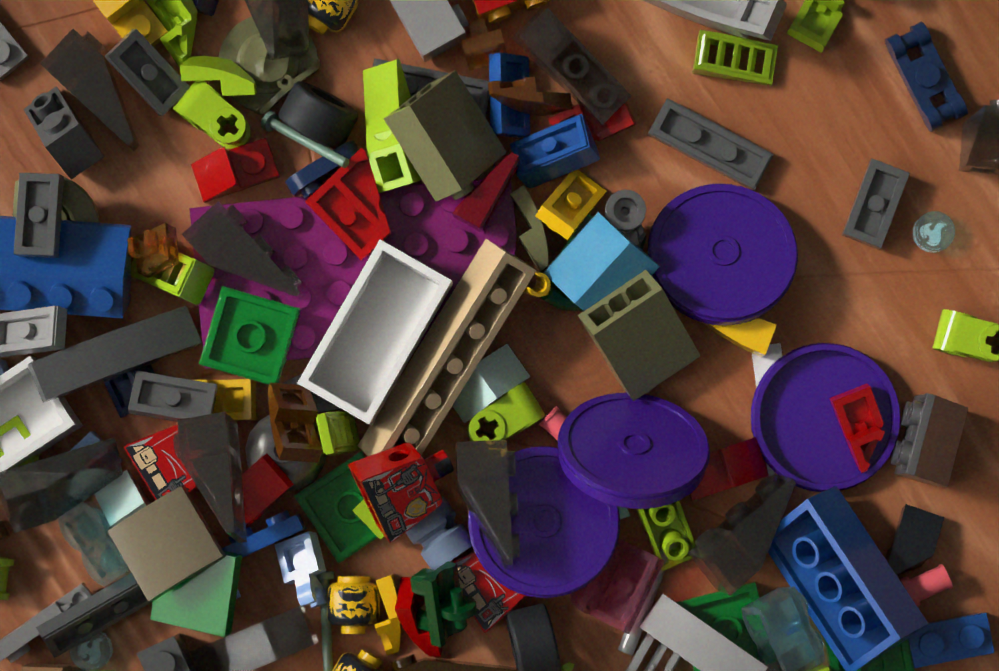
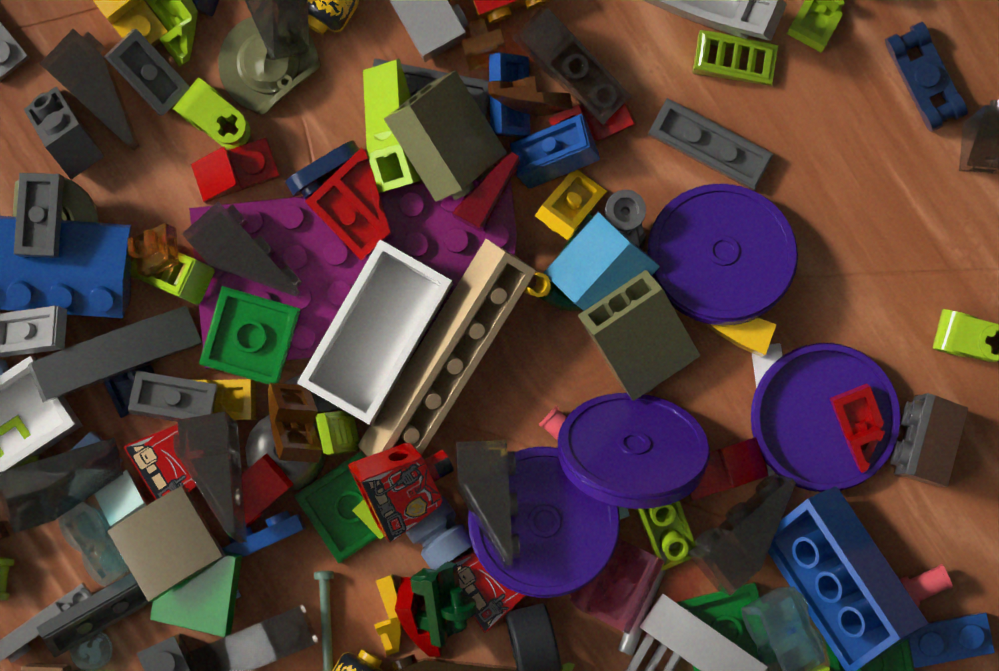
(232, 77): lime slope -> none
(271, 122): sand green piece -> none
(299, 563): light blue plate -> none
(318, 115): black tyre -> none
(353, 604): head -> none
(490, 381): light aqua slope -> none
(510, 414): lime piece -> none
(534, 239): olive slope -> none
(875, 204): dark grey plate -> none
(914, 539): black slope -> none
(933, 231): clear light blue tile -> none

